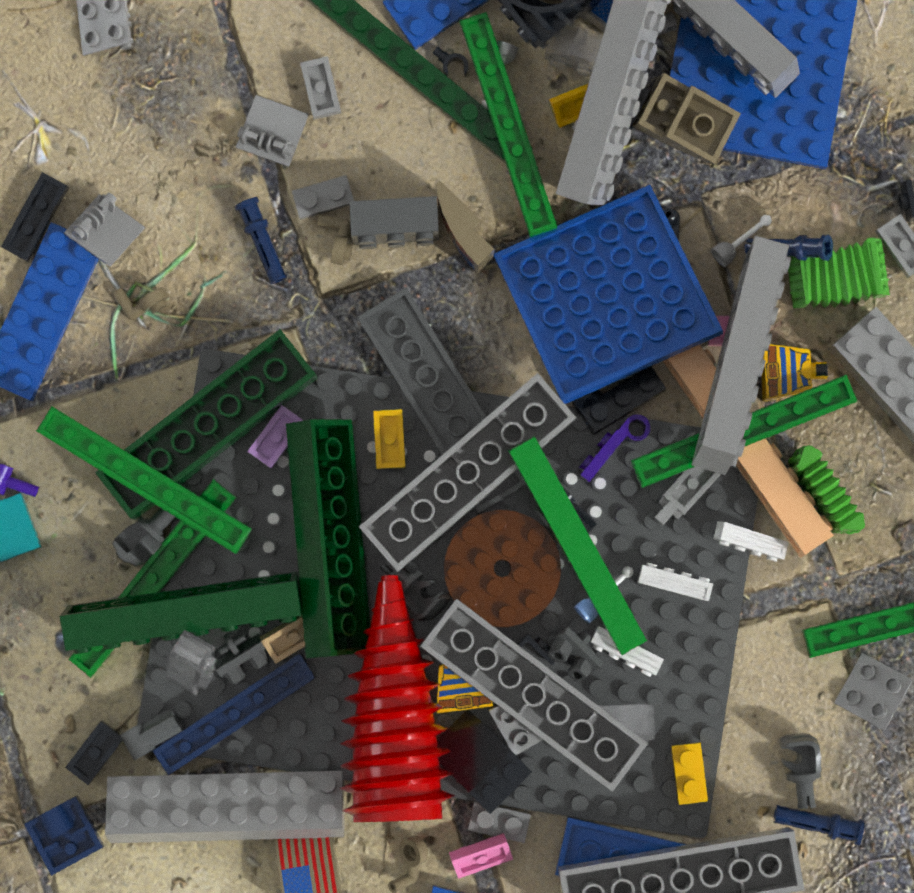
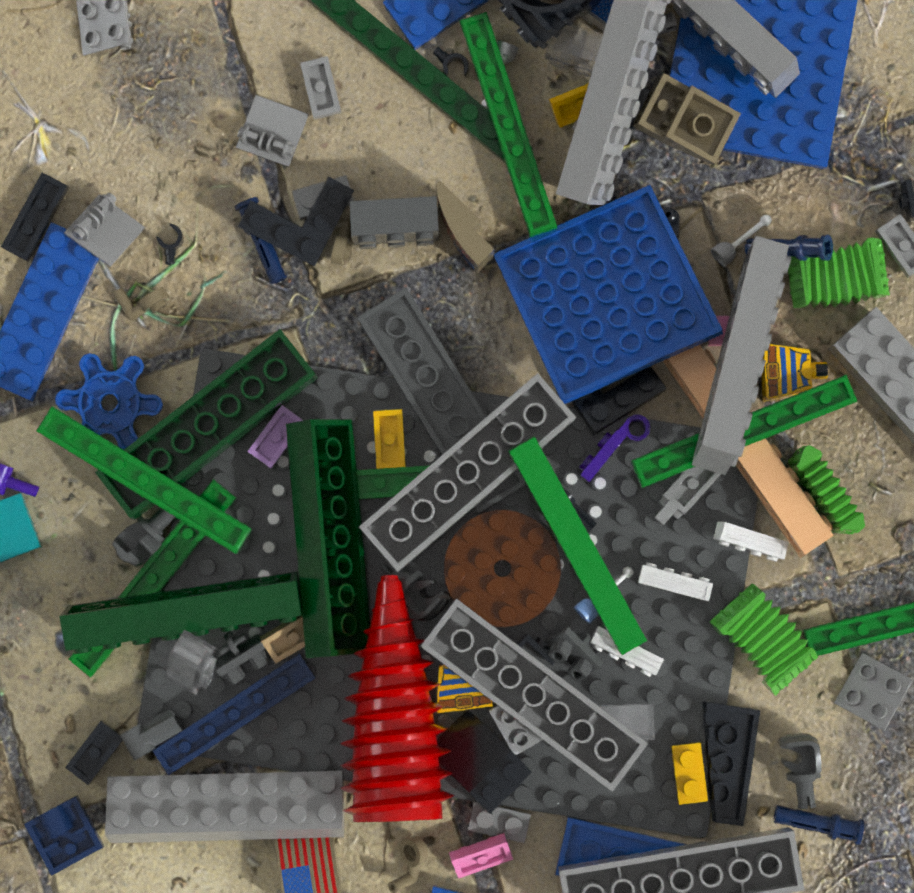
(122, 385): none -> blue plate
(170, 250): none -> black piece
(304, 241): none -> black plate
(385, 481): none -> green plate
(730, 755): none -> black wing
(766, 638): none -> bright green piece

